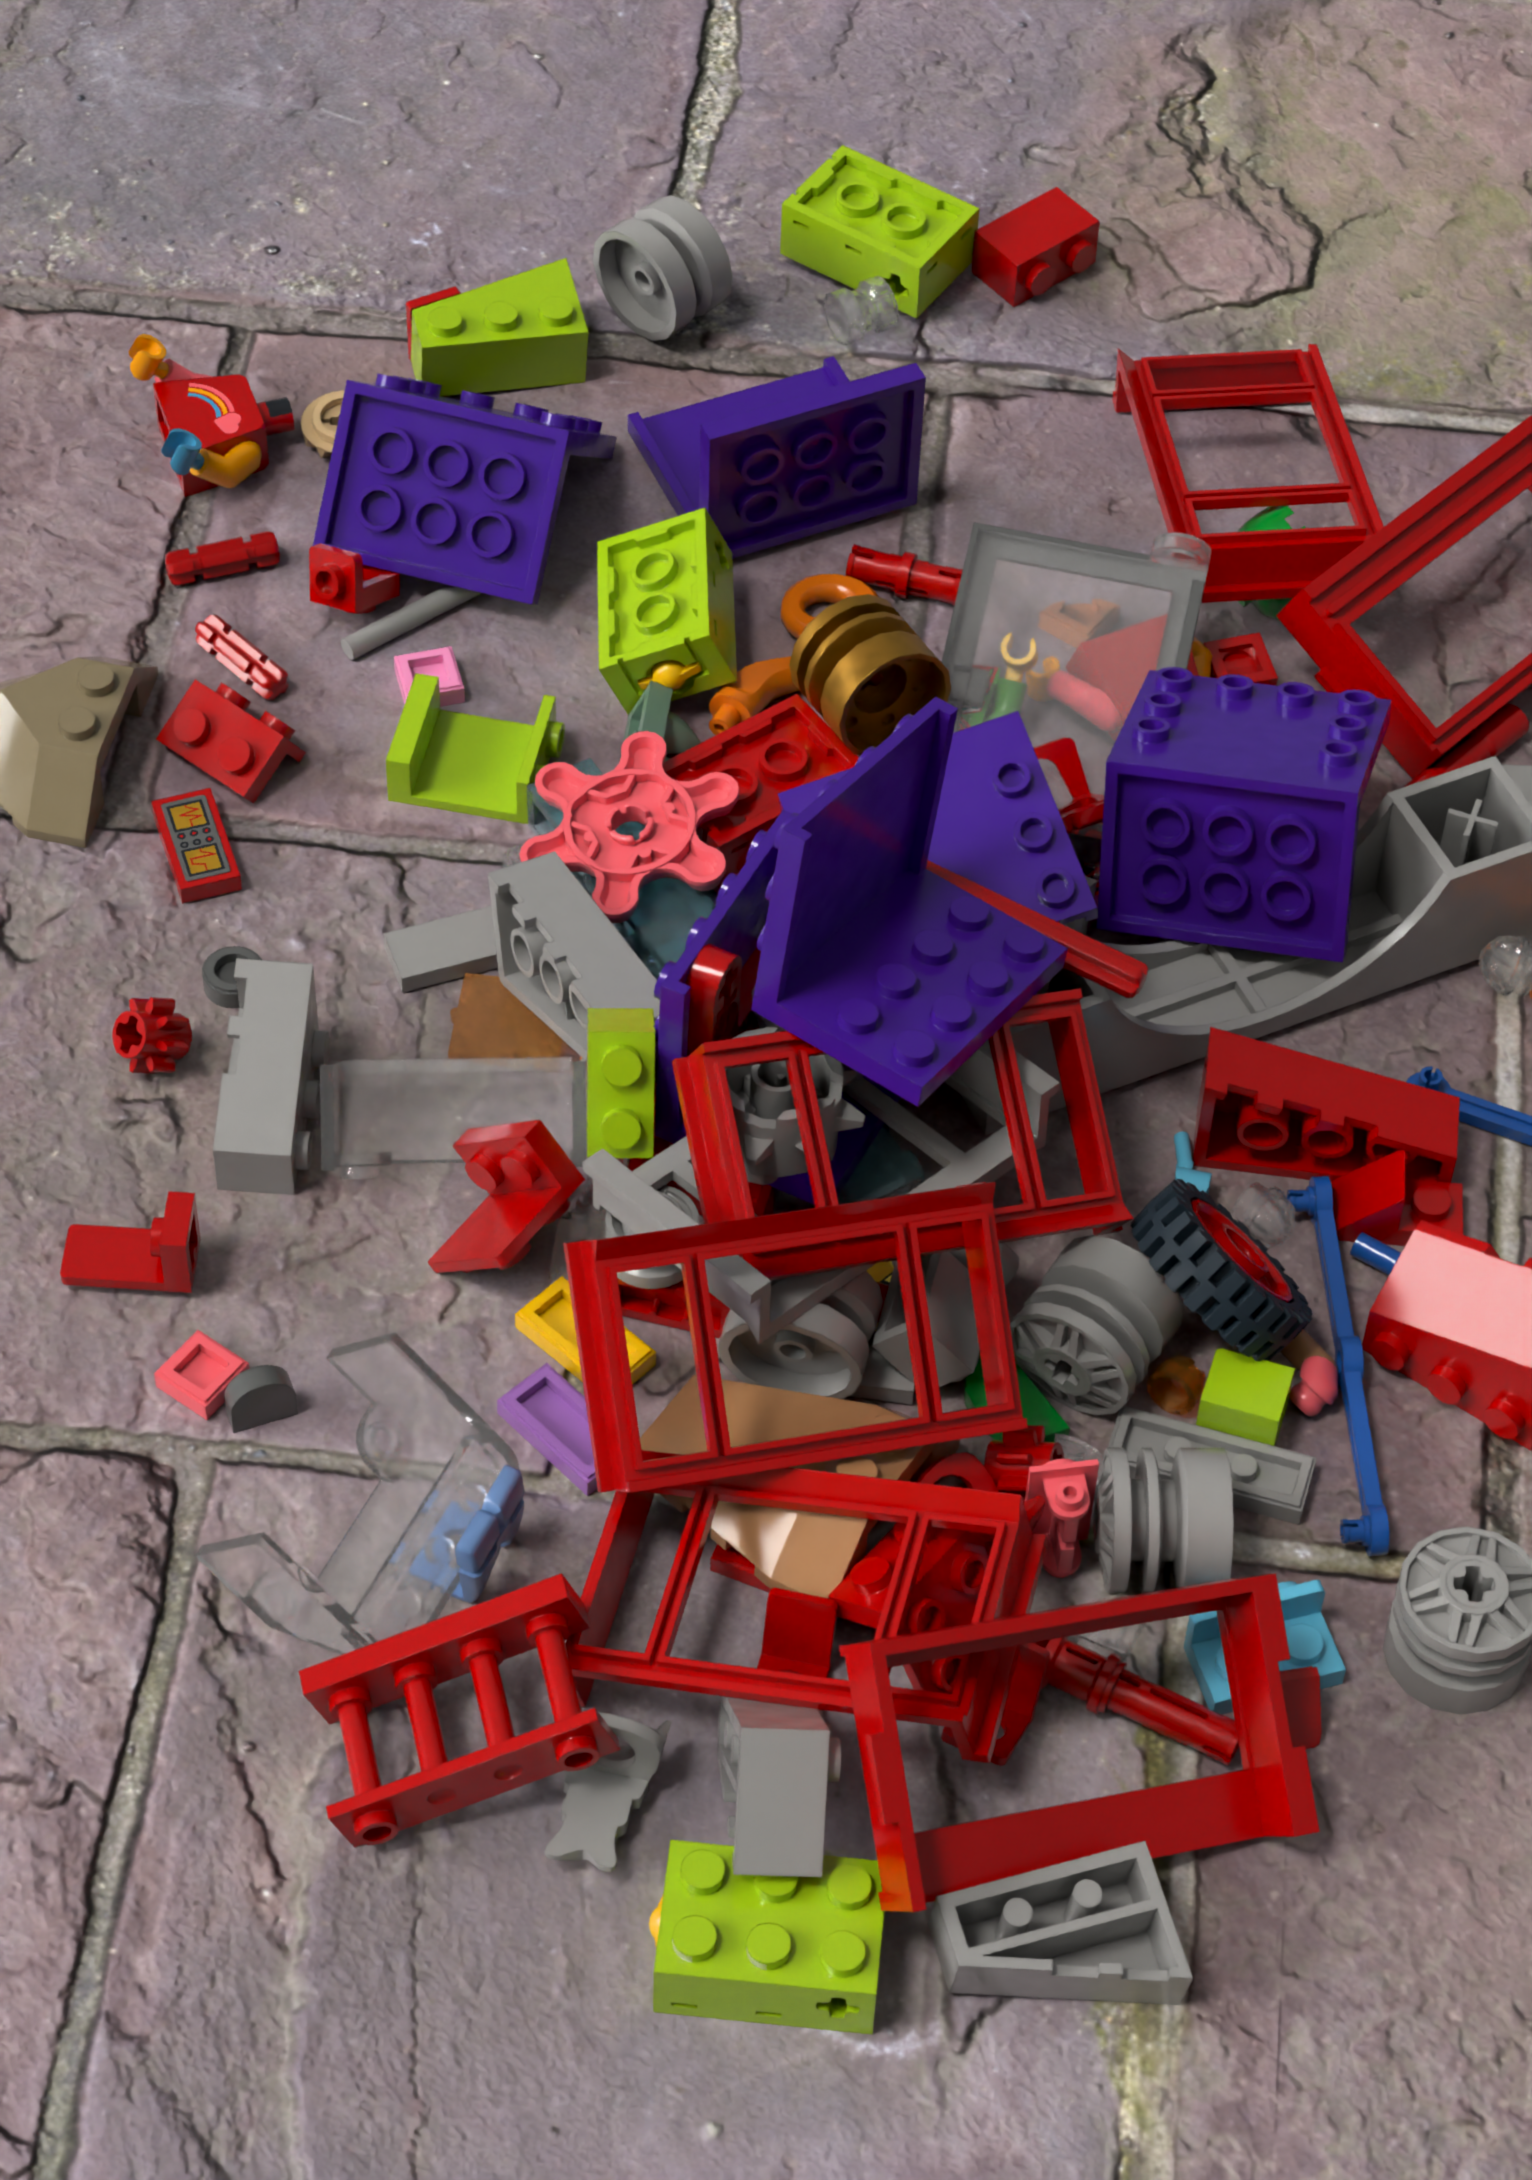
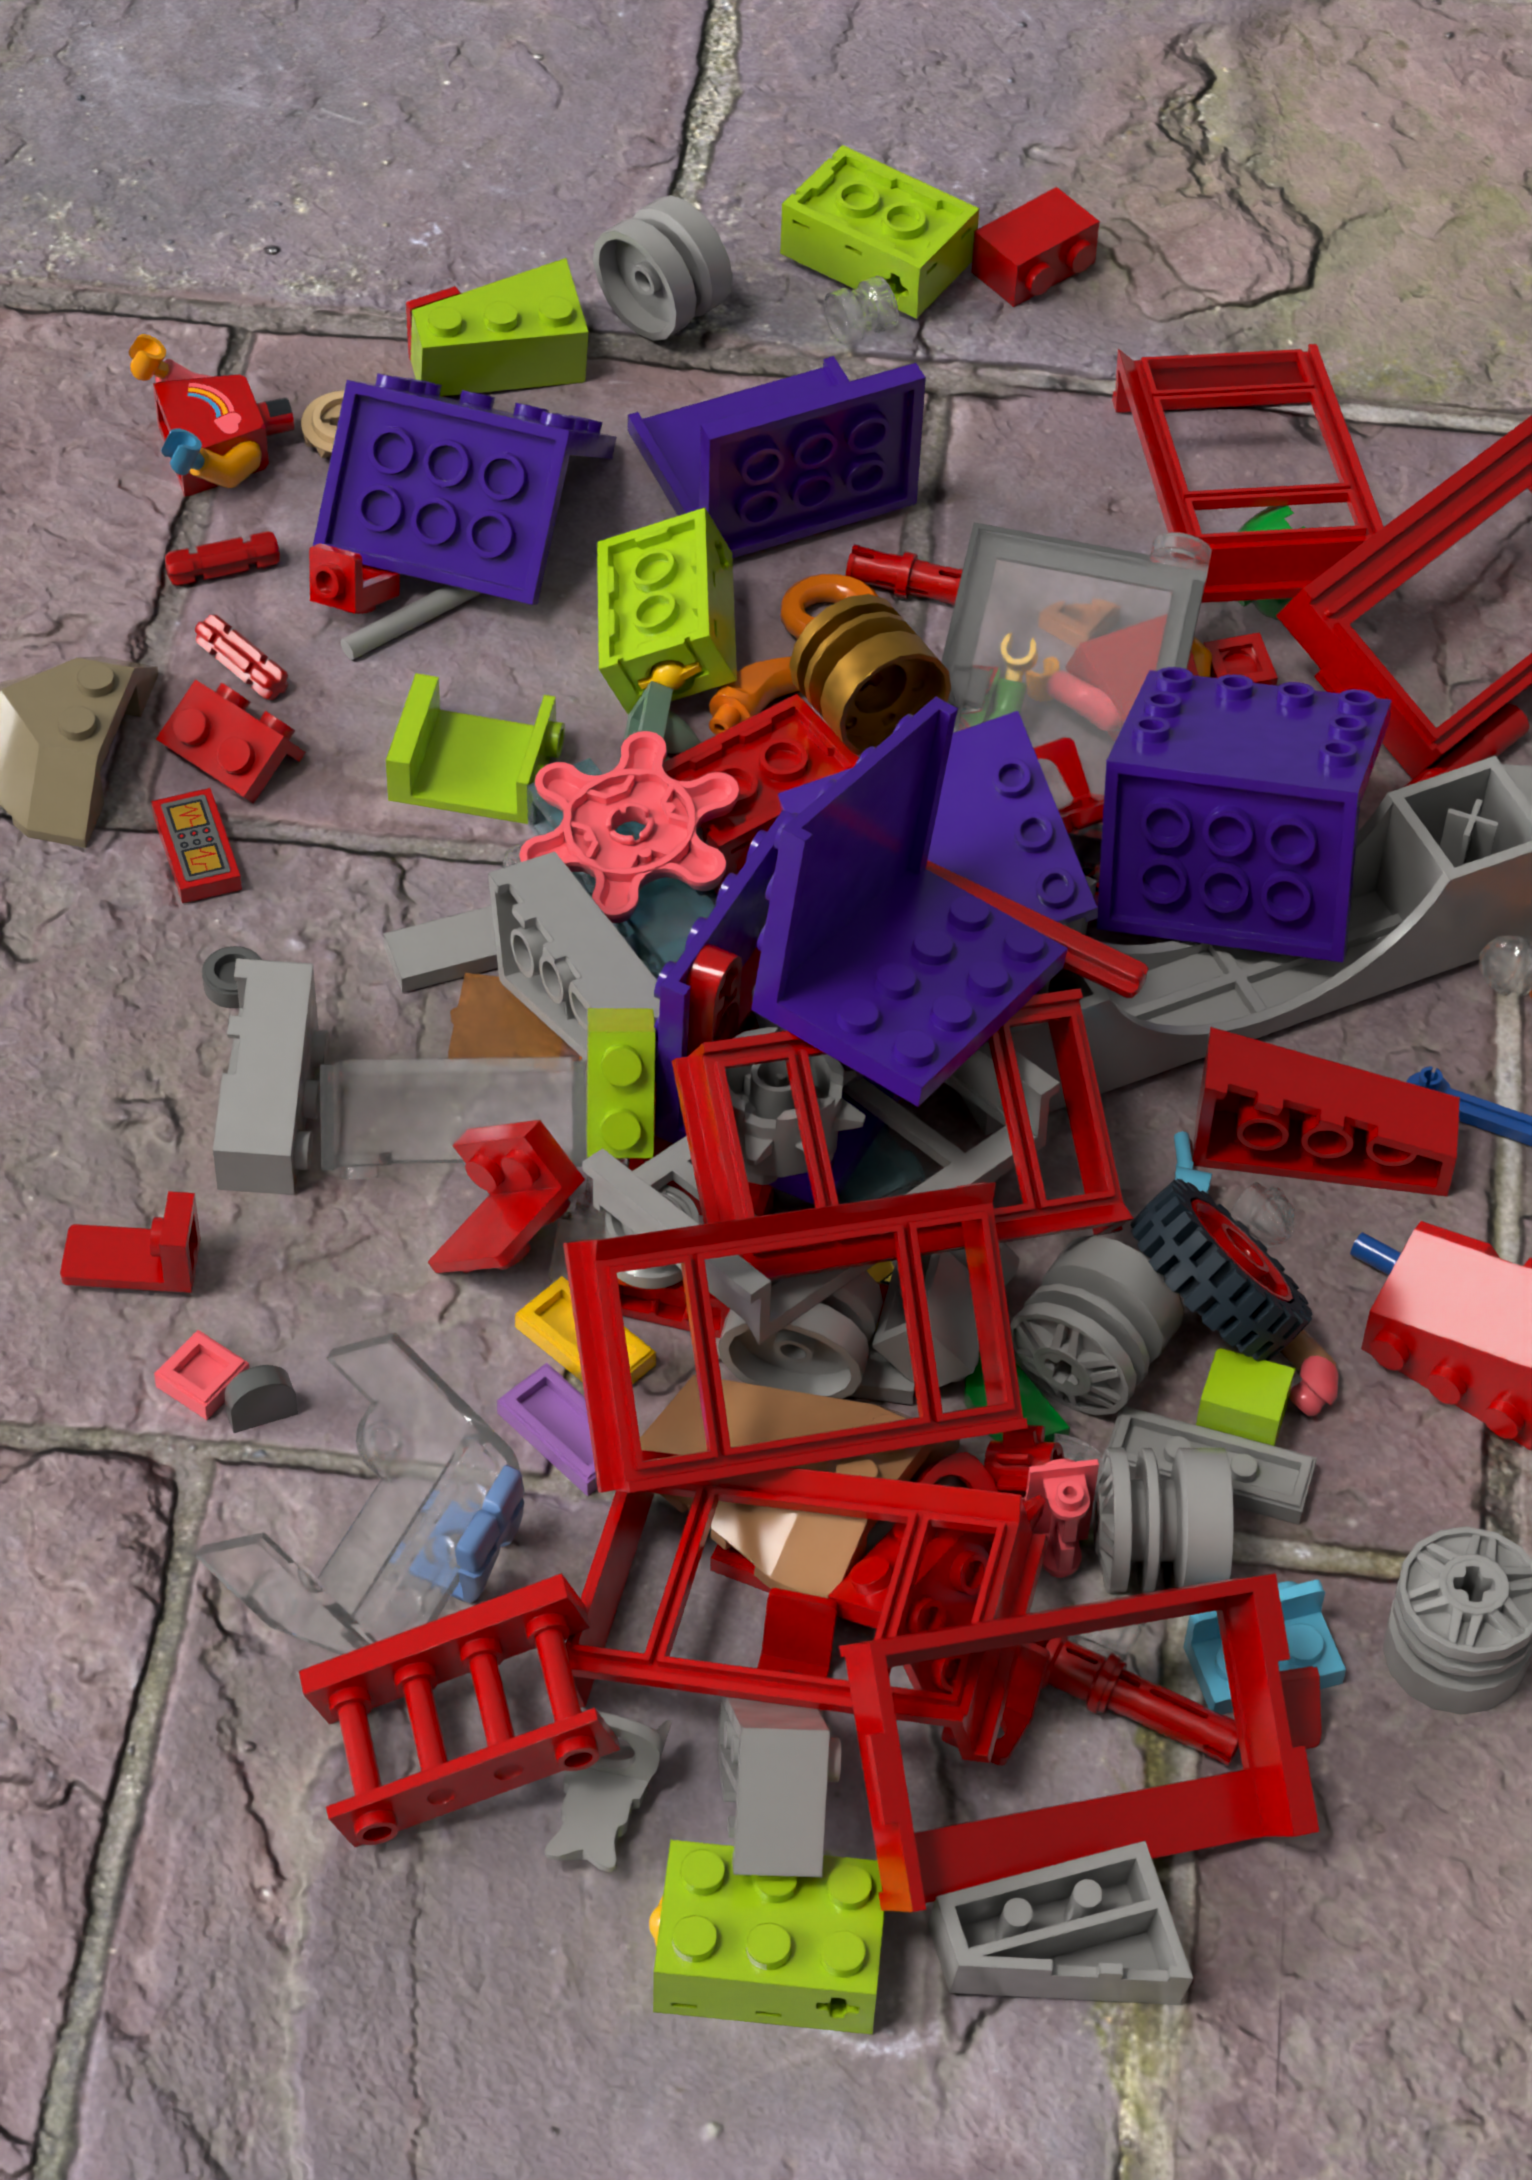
(152, 1035): red gear -> none
(432, 662): bright pink tile -> none
(1175, 1399): clear orange hinge -> none
(1373, 1525): blue piece -> none
(1389, 1206): red slope -> none

